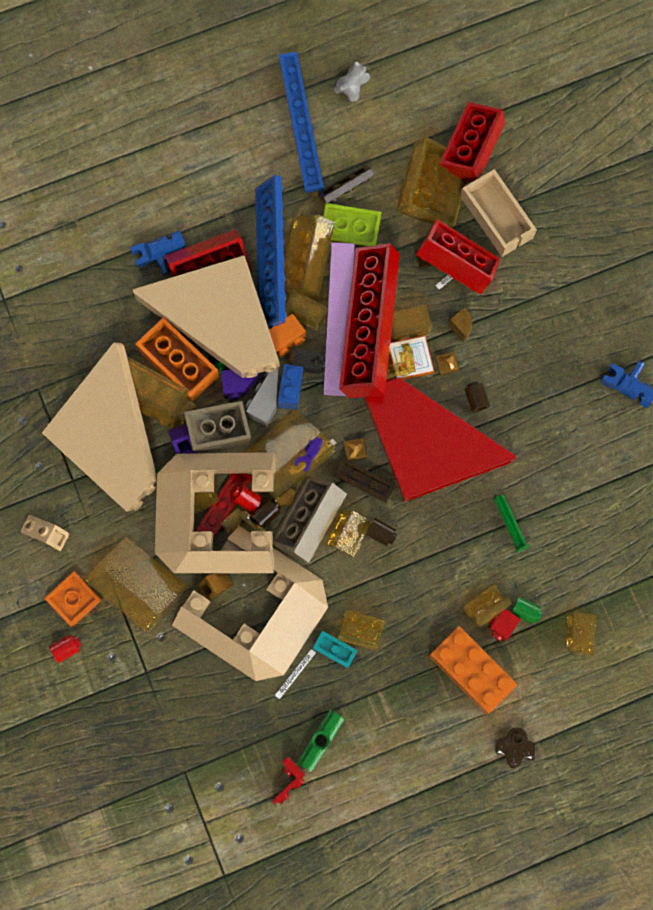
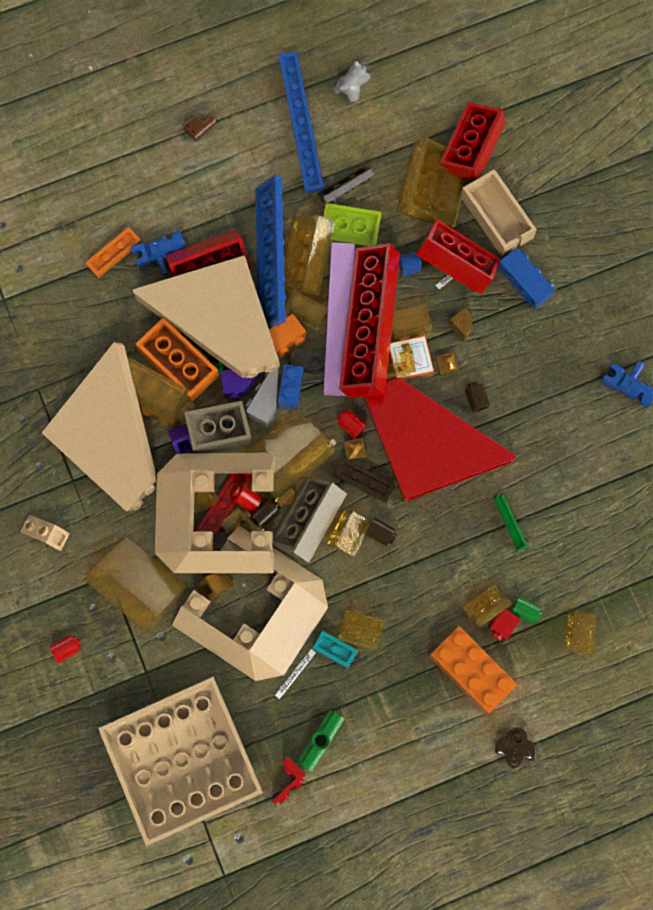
(72, 599): orange tile -> none
(113, 252): none -> orange plate
(180, 761): none -> tan slope
(197, 129): none -> reddish brown piece
(312, 449): dark purple plate -> none
(351, 423): none -> red brick
(409, 264): none -> blue brick
(526, 278): none -> blue brick

